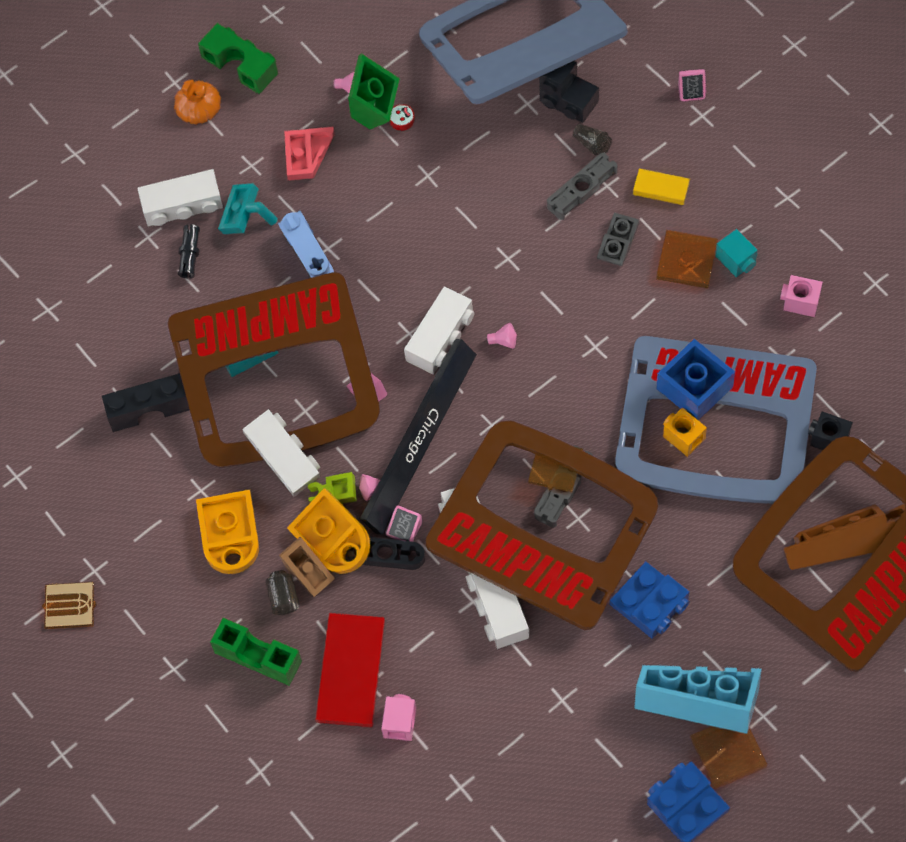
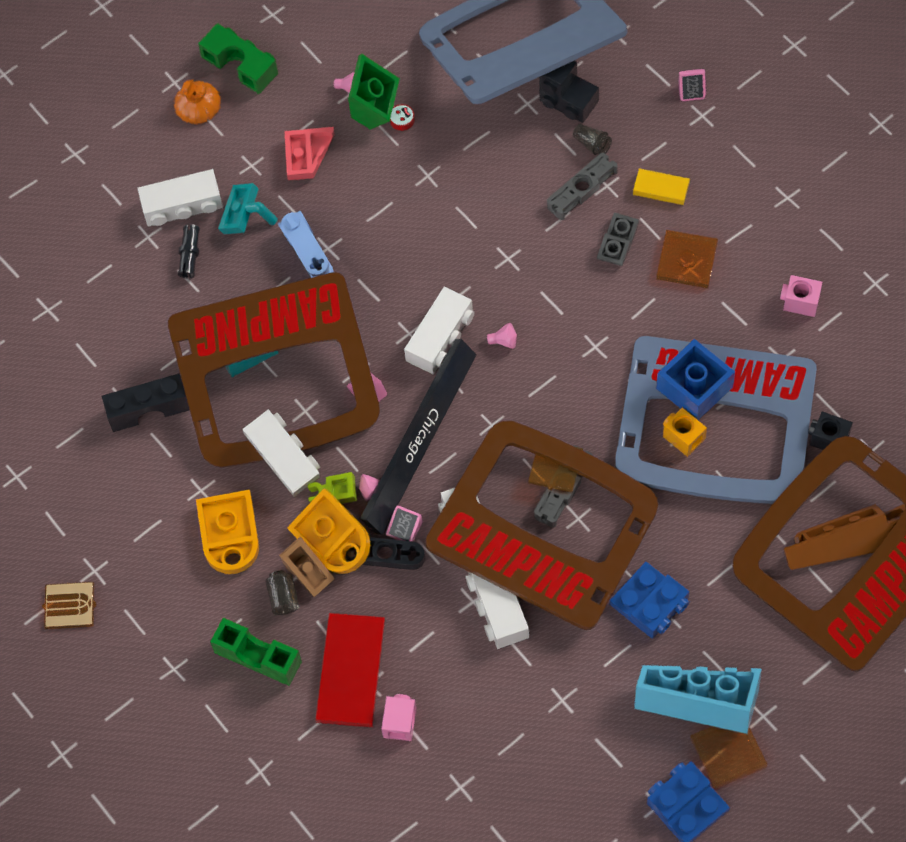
(736, 253): teal brick -> none

